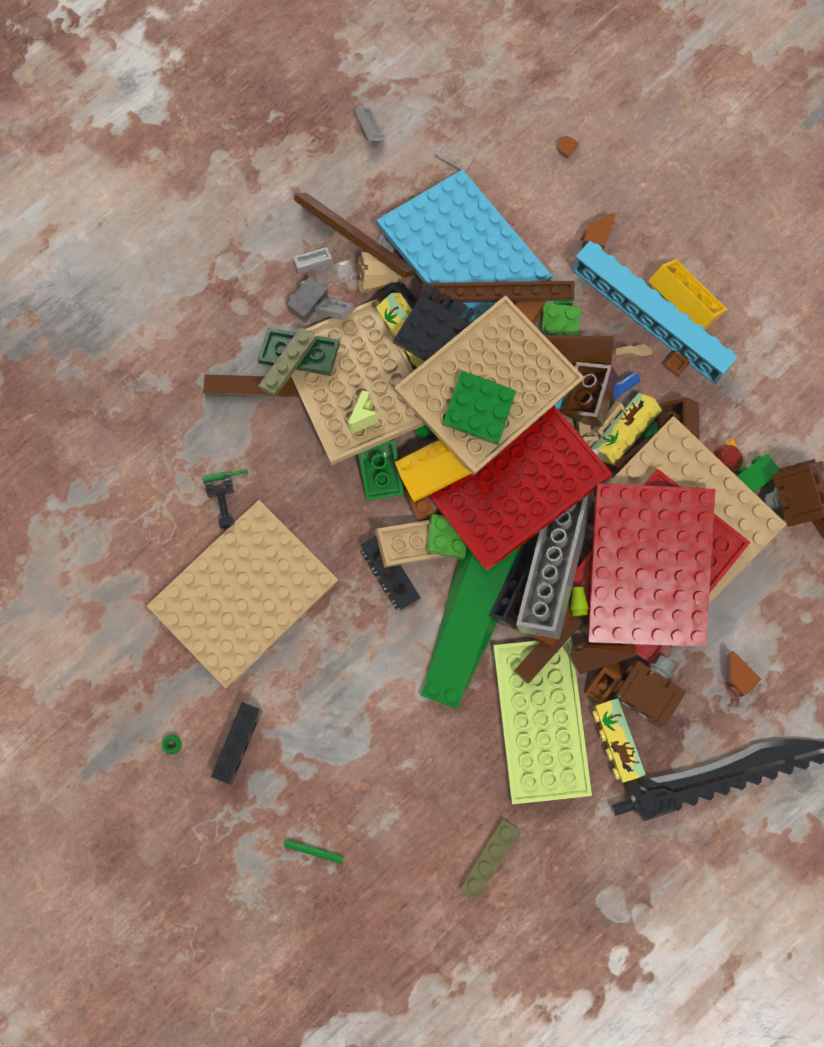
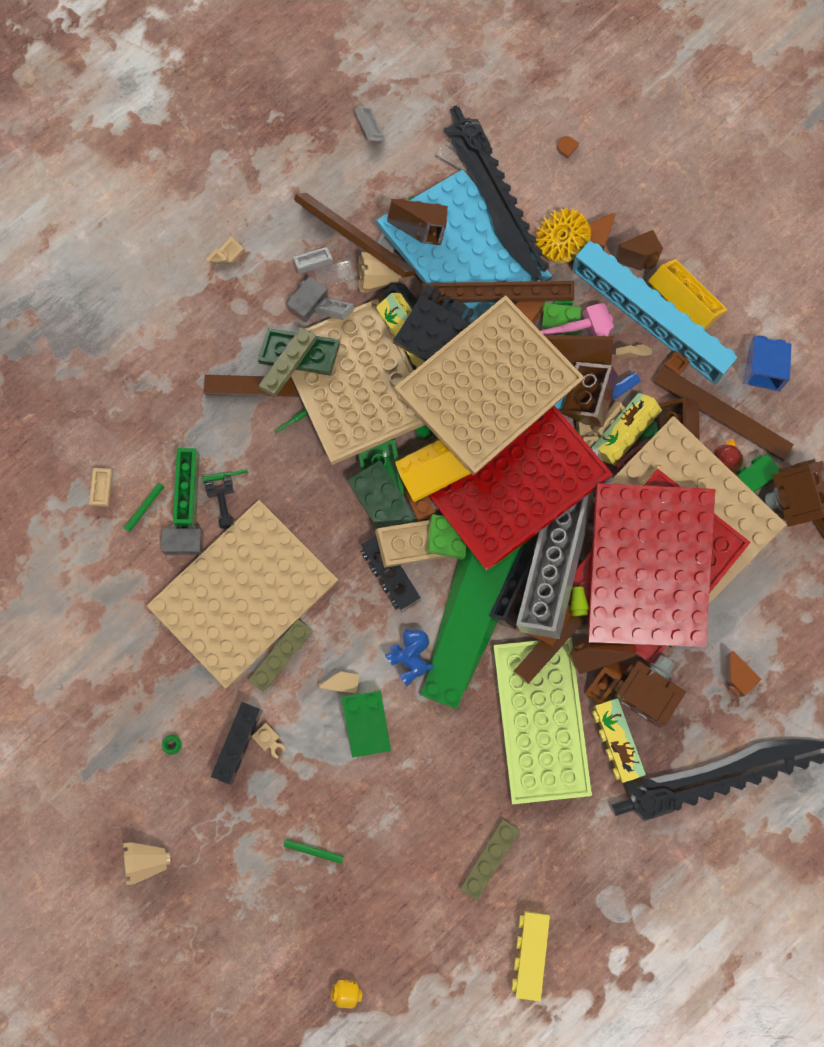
(101, 487): none -> tan plate
(143, 508): none -> green bar
(144, 861): none -> tan cone
(182, 541): none -> flat silver brick
(186, 487): none -> green brick
(227, 253): none -> tan slope
(267, 738): none -> tan plate
(280, 656): none -> olive plate
(297, 417): none -> green piece
(341, 682): none -> tan slope
(346, 994): none -> yellow head
(362, 415): yellowish green slope -> none
(366, 724): none -> green slope
(381, 497): none -> dark green plate
(415, 643): none -> blue animal
(419, 220): none -> reddish brown slope
(472, 144): none -> black piece
(479, 407): green plate -> none
(531, 955): none -> light yellow brick
(563, 235): none -> yellow wheel
(596, 319): none -> bright pink piece
(640, 251): none -> reddish brown slope
(724, 414): none -> reddish brown tile
(768, 363): none -> blue slope

